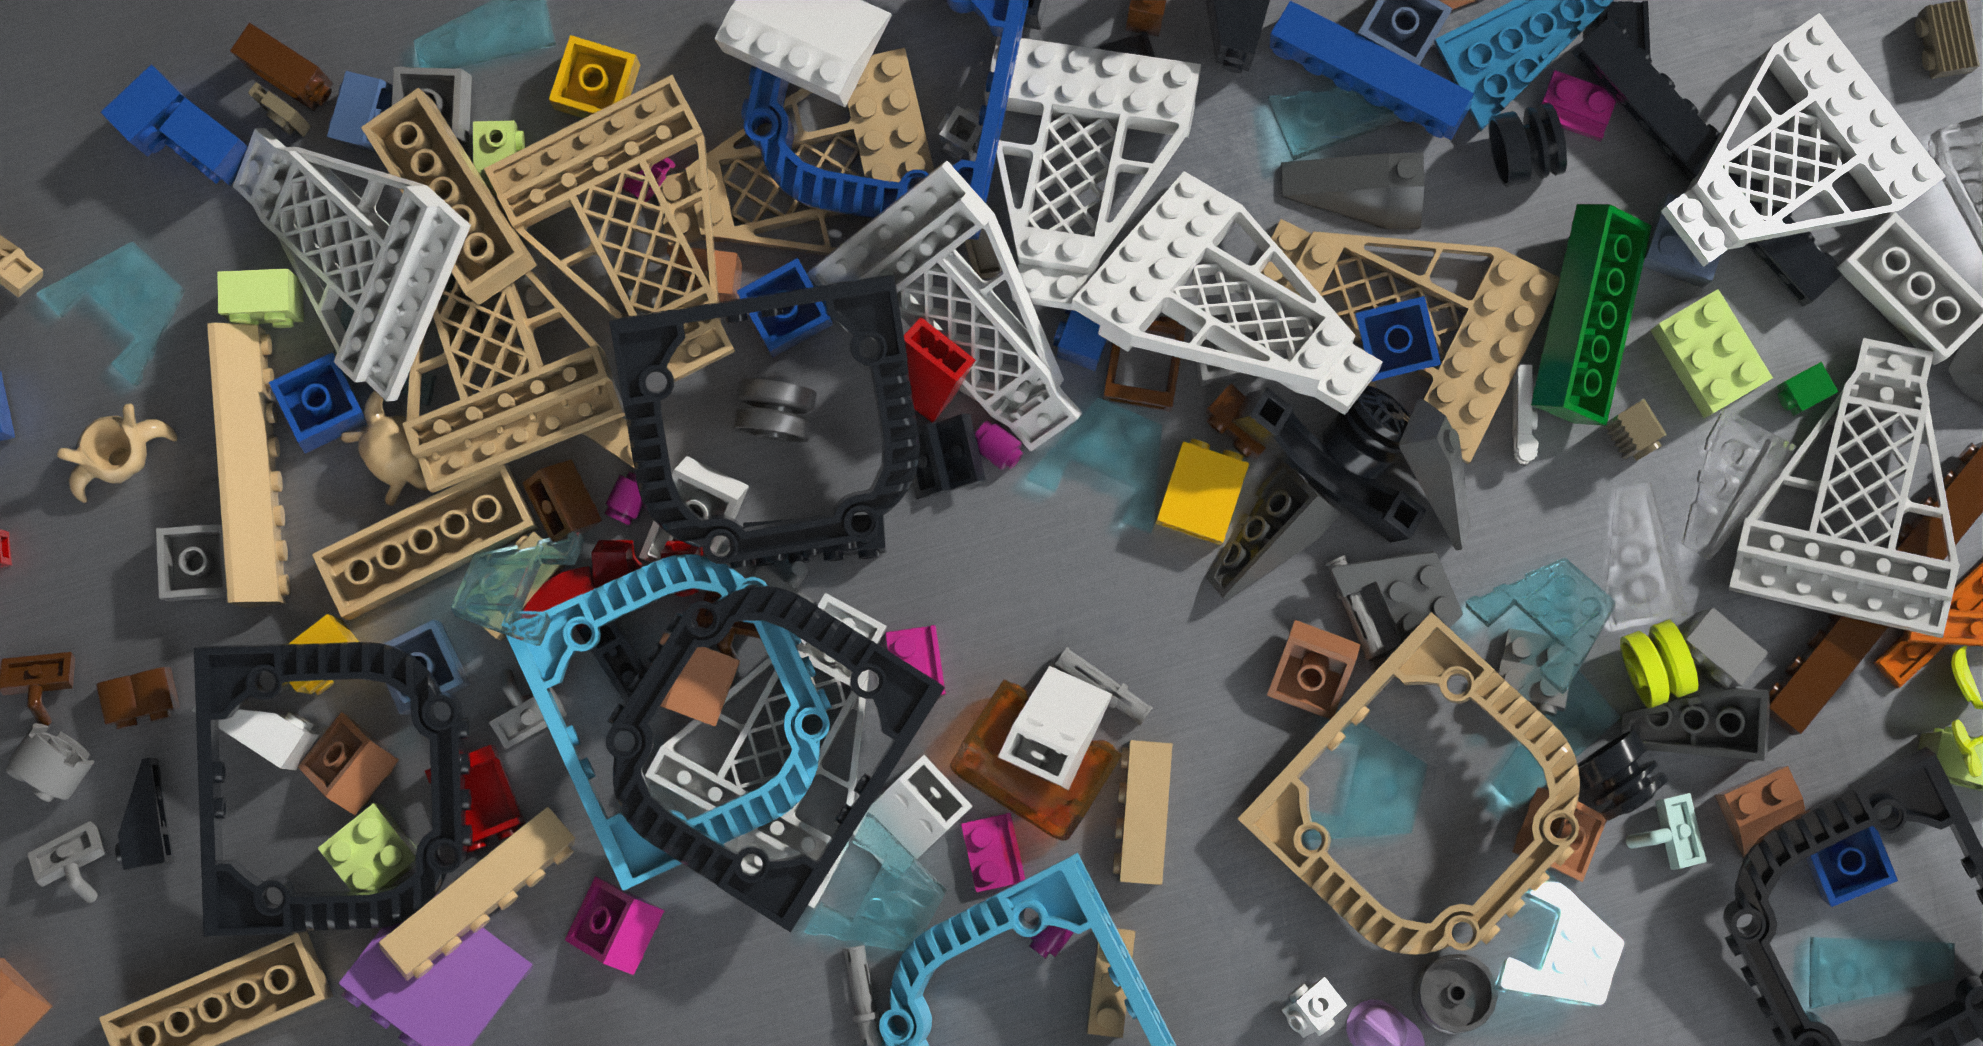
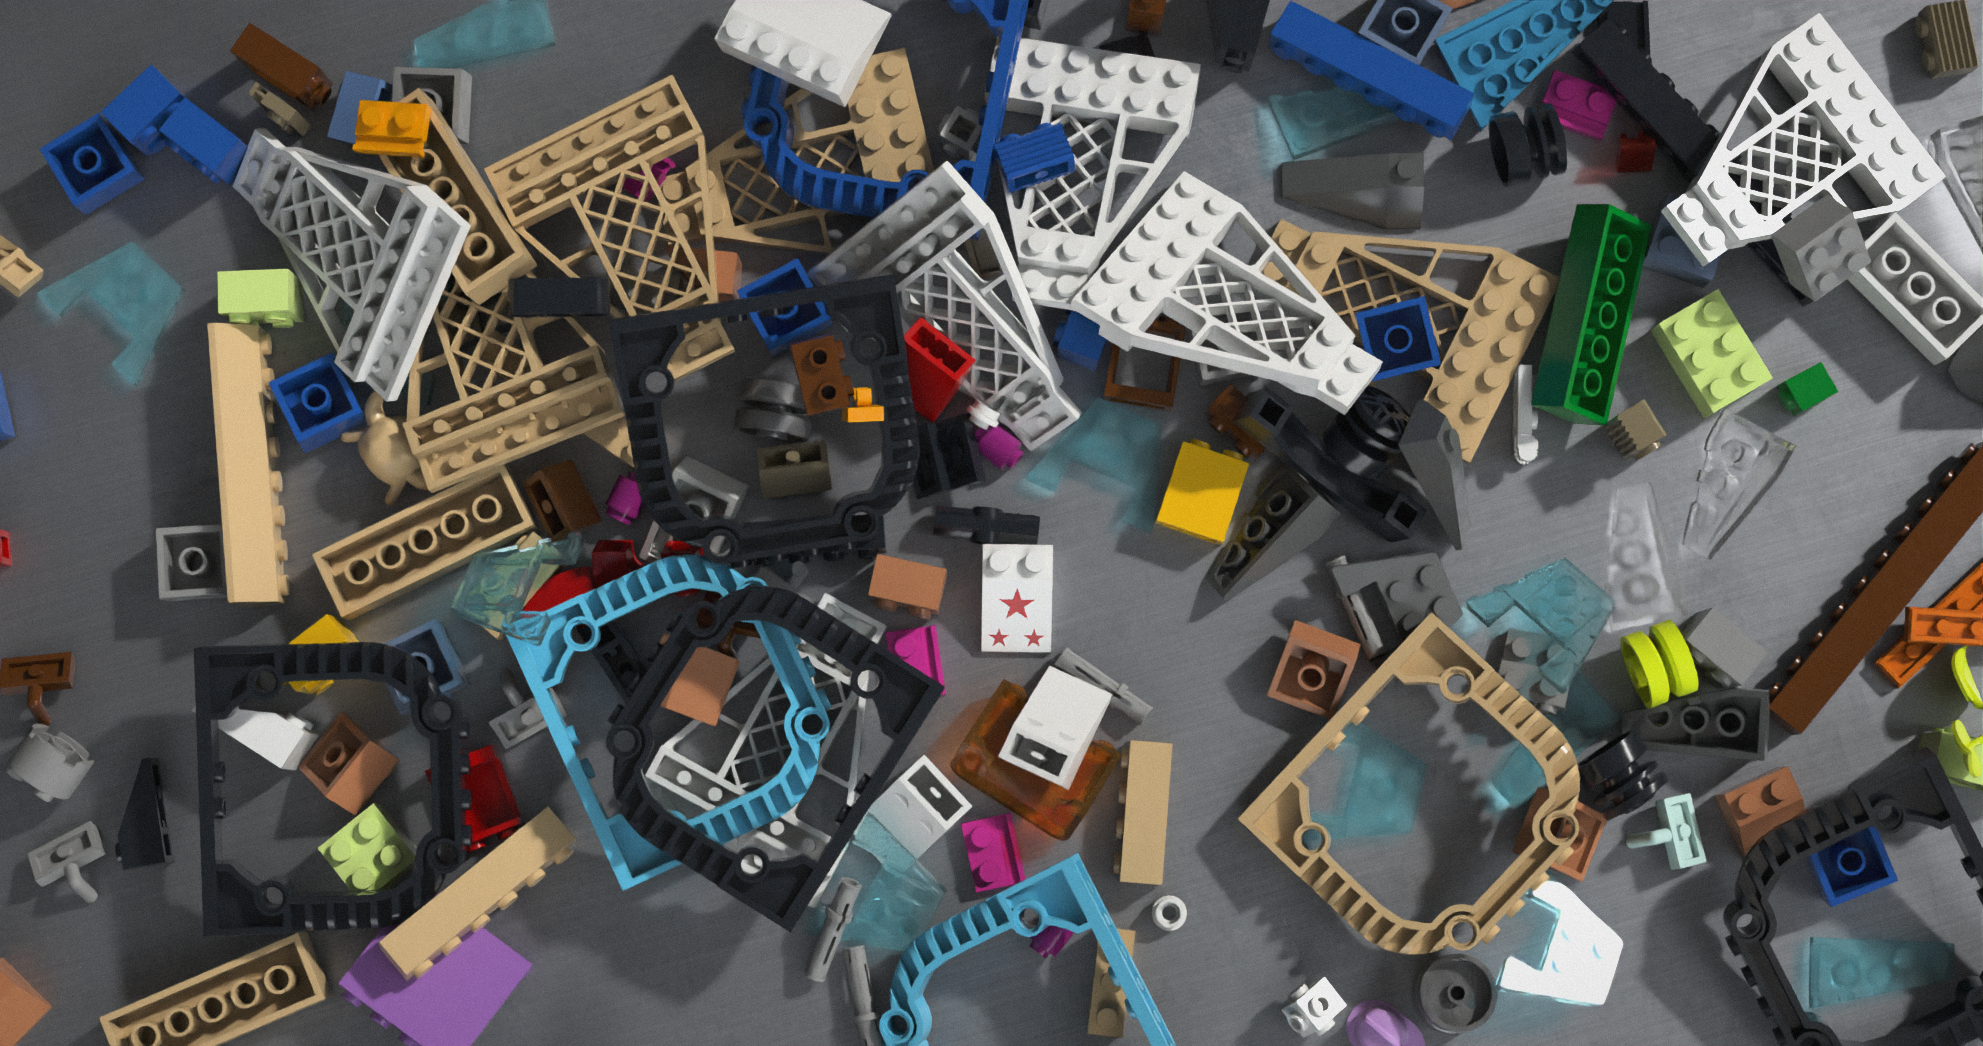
(92, 163): none -> blue brick
(112, 449): tan piece -> none
(138, 696): reddish brown brick -> none
(391, 128): none -> light orange plate
(493, 143): yellowish green brick -> none
(559, 297): none -> black beam
(592, 77): yellow brick -> none
(614, 926): dark pink slope -> none
(794, 469): none -> dark tan brick
(820, 373): none -> reddish brown brick
(837, 916): none -> light grey pin
(862, 409): none -> light orange tile
(907, 585): none -> nougat brick
(983, 414): none -> white plate
(986, 525): none -> black piece
(1017, 598): none -> white slope
(1034, 156): none -> blue brick
(1180, 916): none -> white plate
(1635, 153): none -> clear red tile
(1821, 247): none -> light grey brick
(1846, 574): white wing -> none

